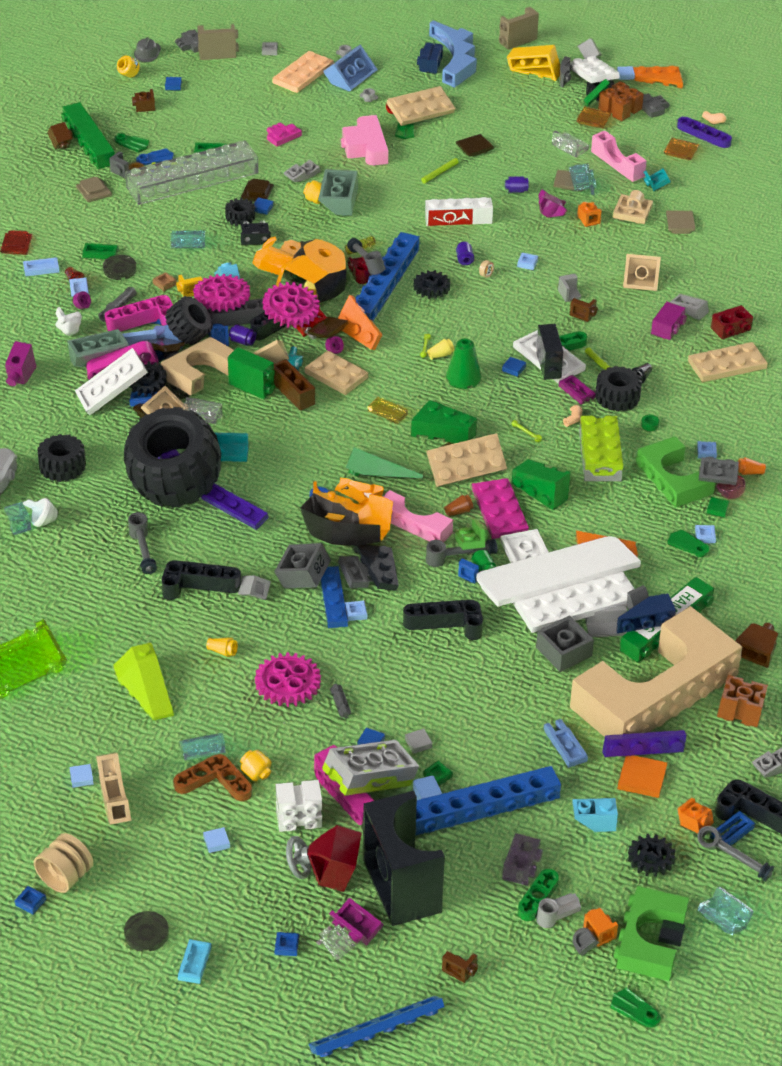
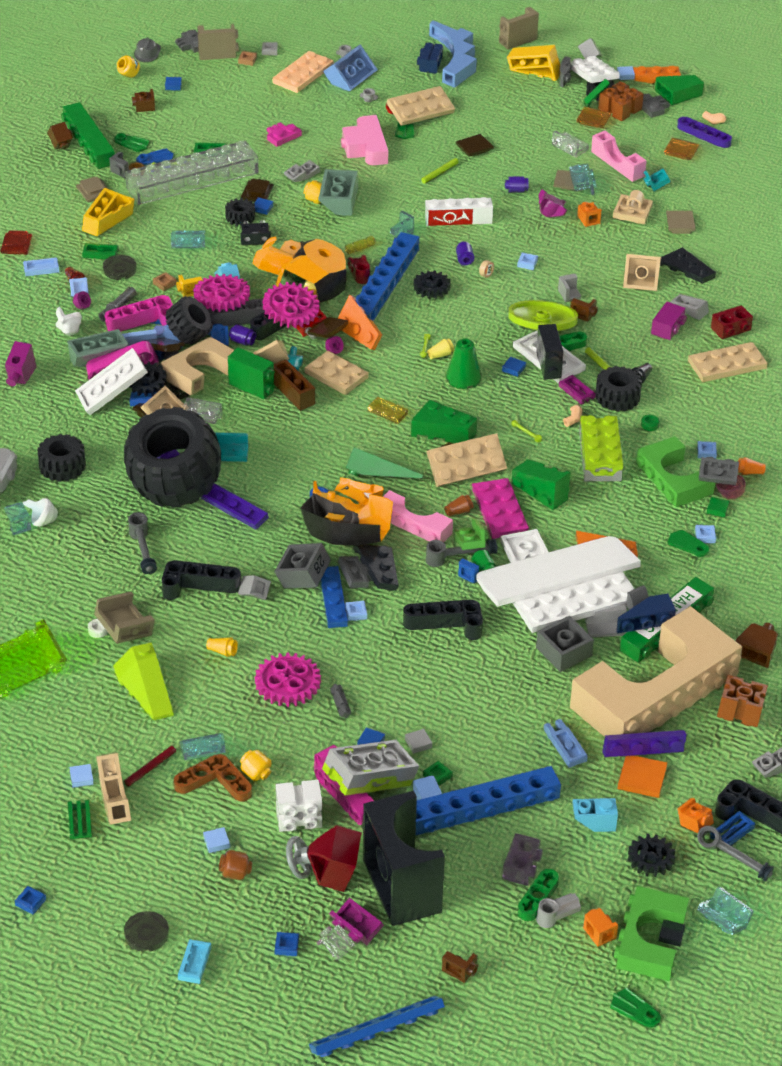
(63, 862): tan wheel -> none
(78, 806): none -> green tile
(96, 629): none -> white tile
(107, 211): none -> yellow wedge
(122, 618): none -> dark tan panel
(150, 766): none -> dark red bar
(235, 865): none -> dark orange head
(247, 58): none -> medium nougat tile
(372, 259): dark grey piece -> none
(405, 224): none -> clear light blue panel
(539, 312): none -> lime dish
(584, 940): dark grey tile -> none
(679, 88): none -> green slope
(688, 264): none -> black wing

